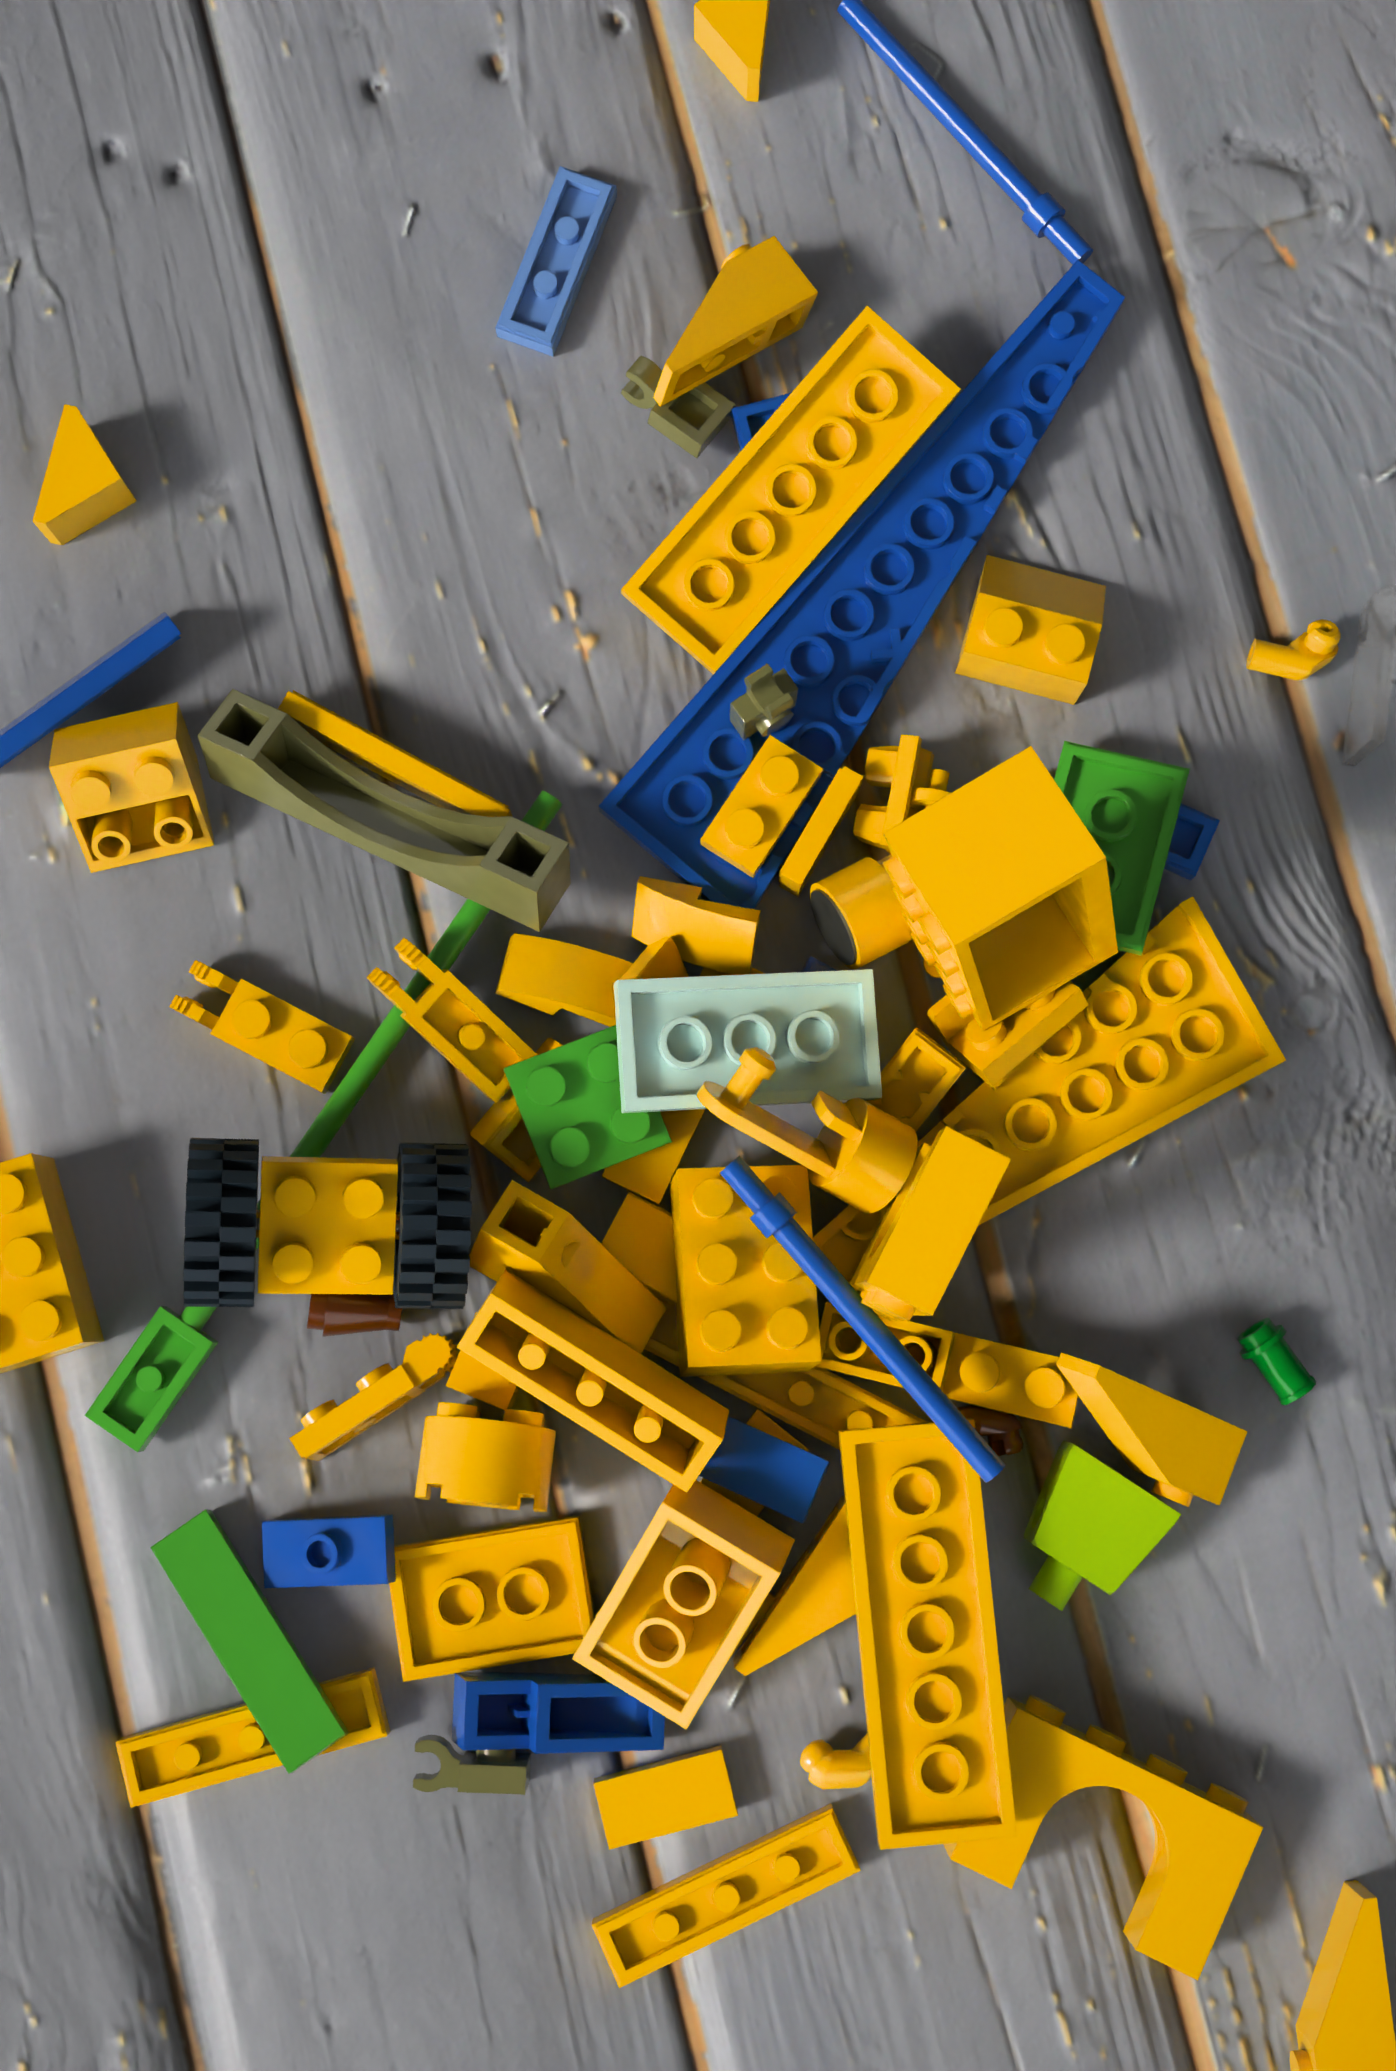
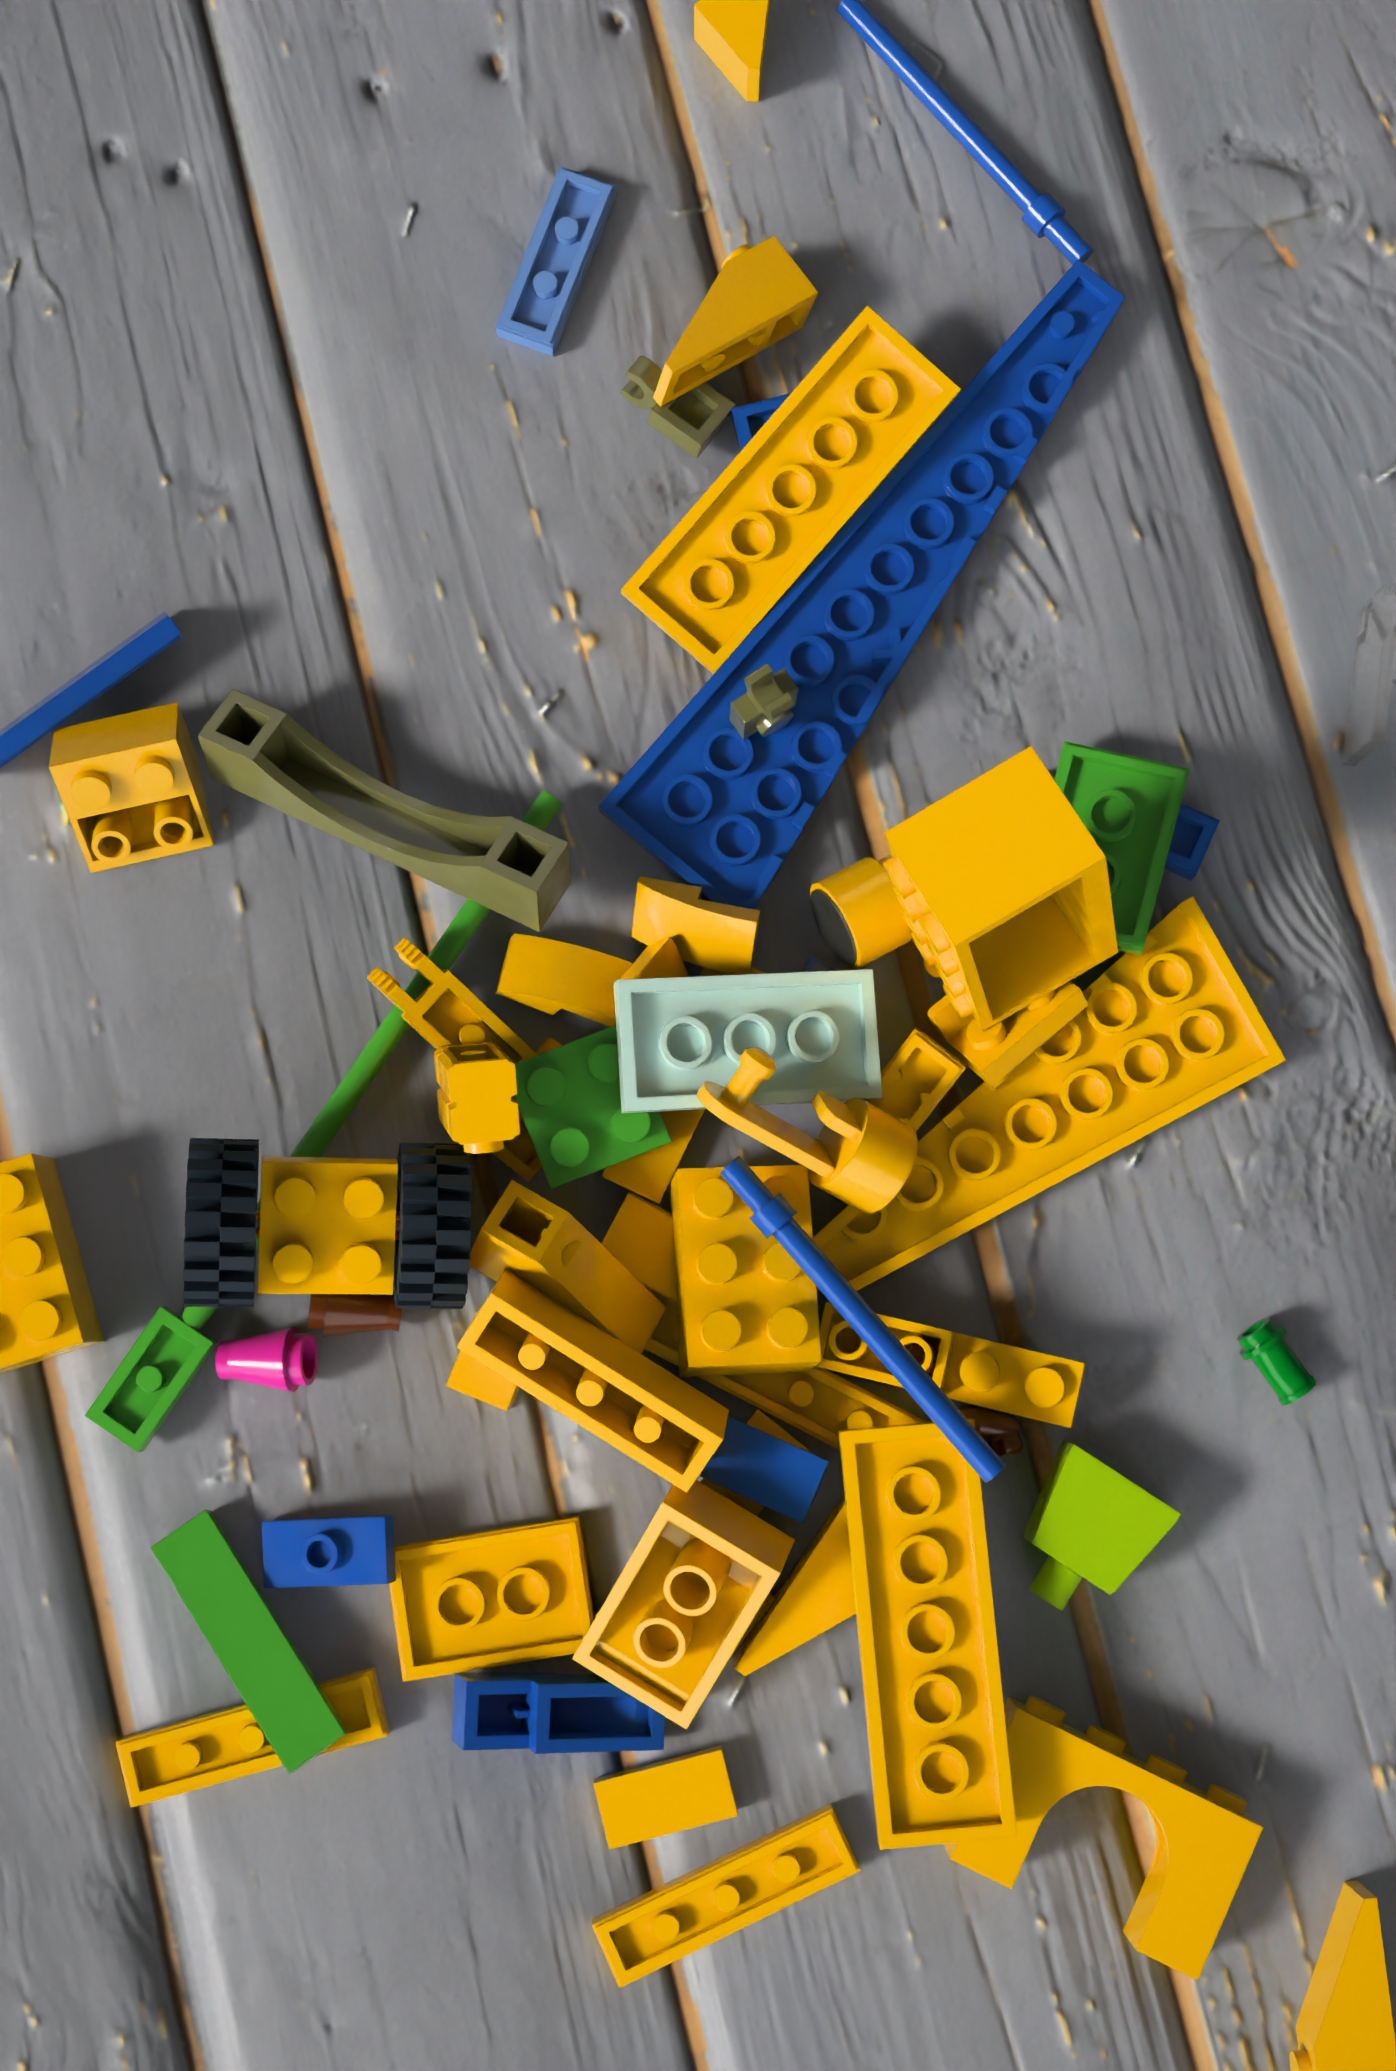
(79, 482): yellow slope -> none
(270, 1029): yellow hinge -> none
(271, 1359): none -> dark pink cone
(379, 1396): yellow hinge -> none
(389, 759): yellow tile -> none
(475, 1771): olive plate -> none
(477, 1096): none -> yellow brick
(485, 1458): yellow brick -> none
(761, 806): yellow plate -> none
(820, 830): yellow tile -> none
(837, 1767): yellow arm -> none
(912, 784): yellow hips -> none
(928, 1226): yellow arch -> none
(1032, 630): yellow slope -> none
(1157, 1434): yellow slope -> none
(1300, 657): yellow arm -> none

